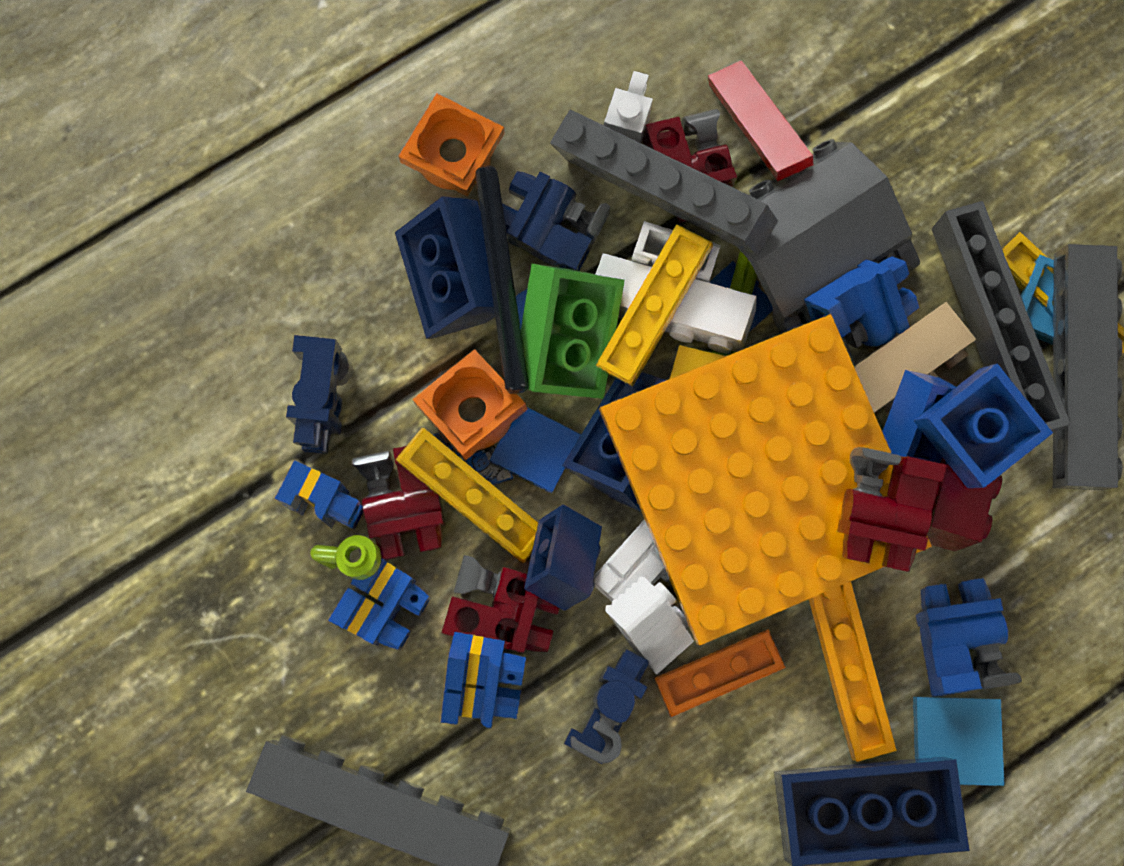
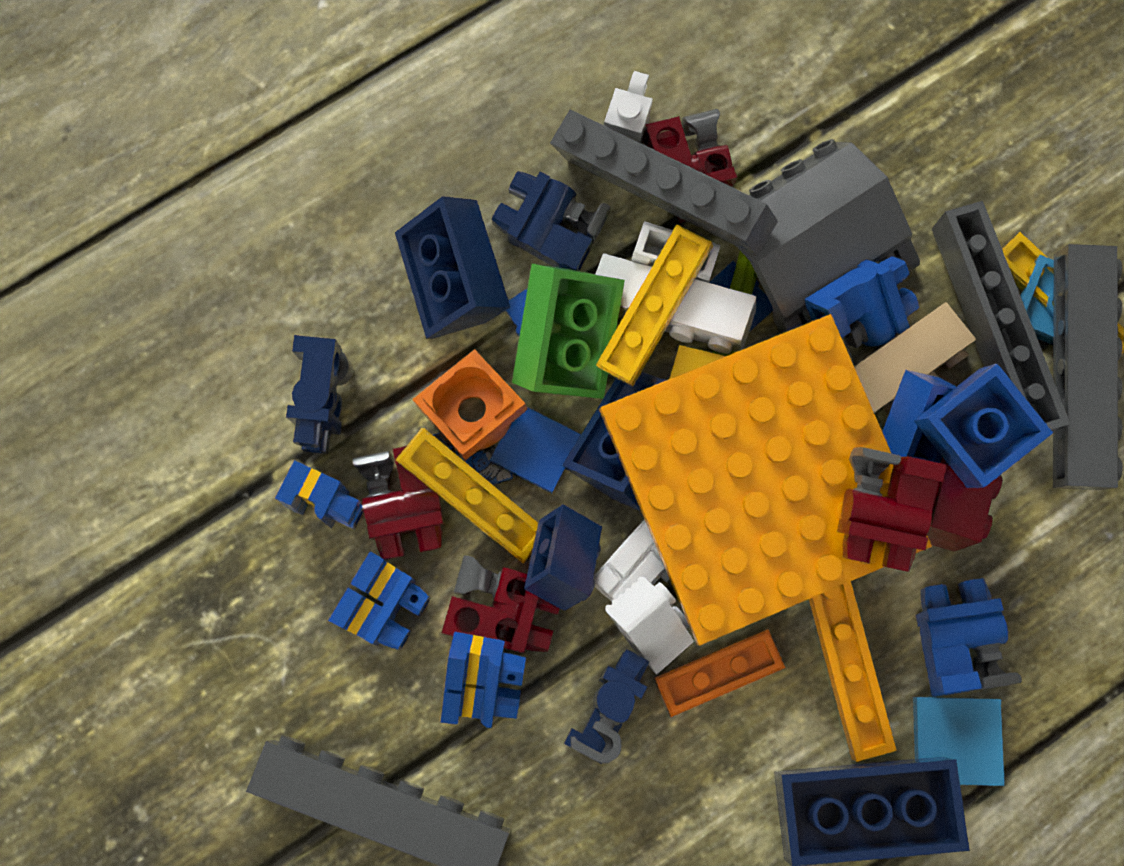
(340, 557): lime plate -> none
(444, 122): orange piece -> none
(501, 280): black axle -> none
(760, 121): tile -> none

